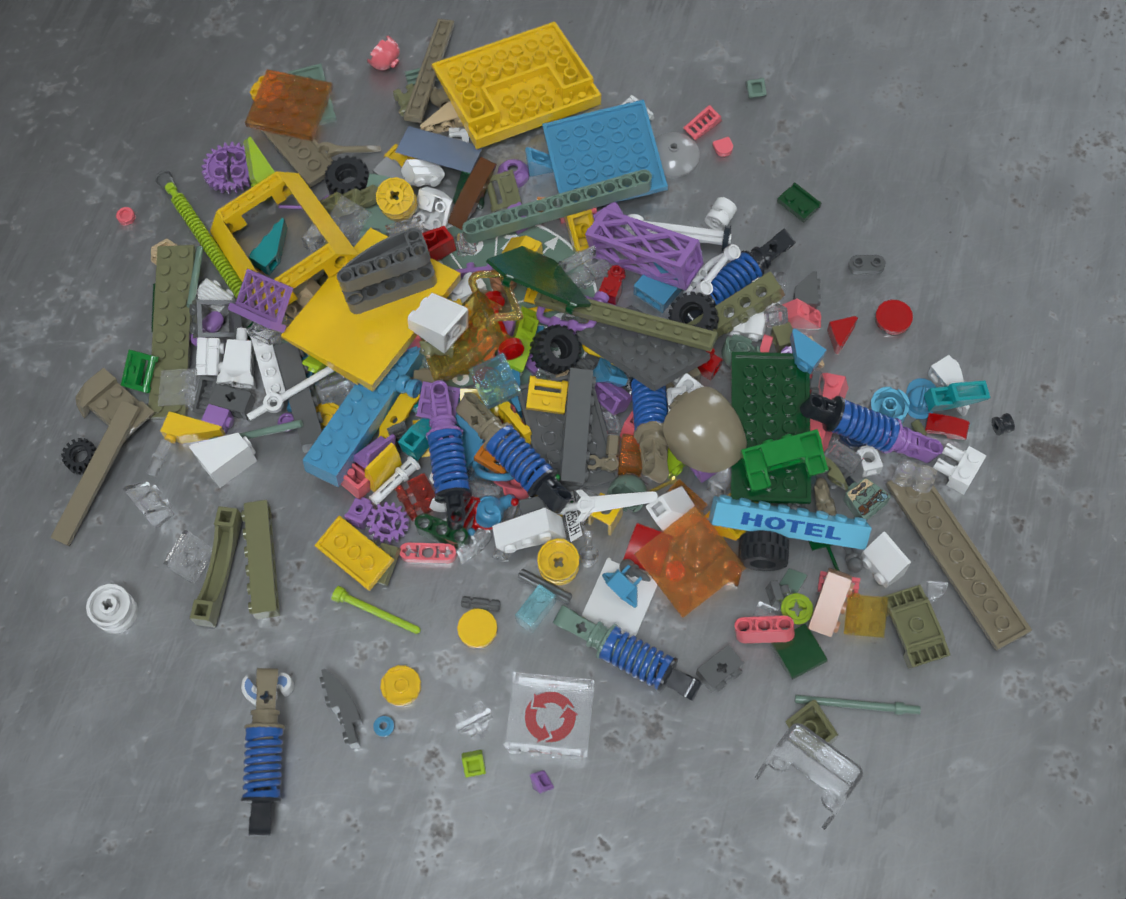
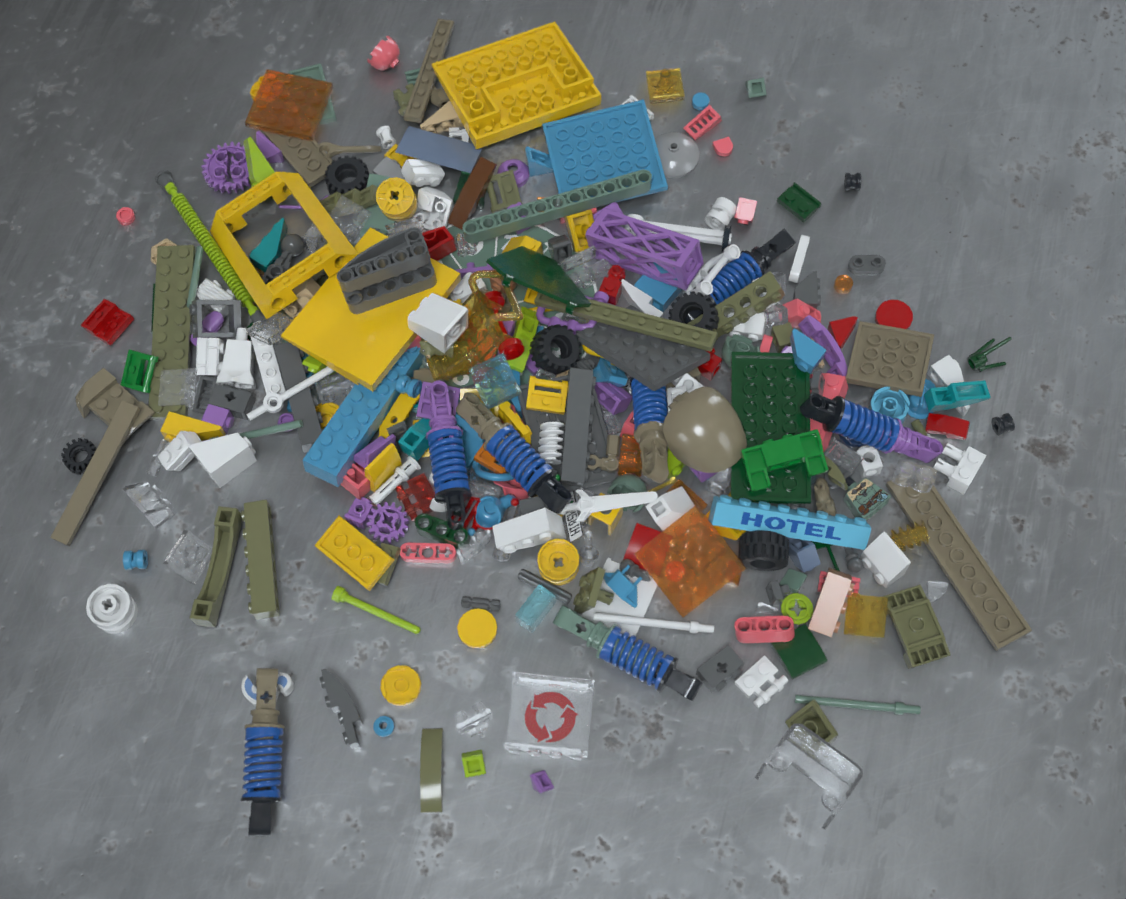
(107, 322): none -> red slope
(135, 559): none -> dark azure wheel
(177, 452): none -> white brick
(258, 313): medium lavender fence -> none
(268, 149): none -> medium lavender slope
(292, 246): none -> dark grey beam
(385, 136): none -> white bush
(431, 770): none -> olive slope
(549, 442): none -> white piece
(559, 247): none -> dark grey slope
(591, 592): none -> olive plate
(639, 299): none -> white slope
(665, 81): none -> clear yellow plate
(692, 627): none -> white bar
(700, 101): none -> dark azure tile
(745, 211): none -> bracket
(756, 677): none -> white plate
(799, 258): none -> white beam
(803, 554): none -> sand blue slope
(833, 355): none -> medium lavender slope
(843, 284): none -> clear orange tile
(852, 181): none -> black wheel
(890, 358): none -> dark tan plate
(910, 536): none -> clear yellow piece
(978, 359): none -> dark green plant

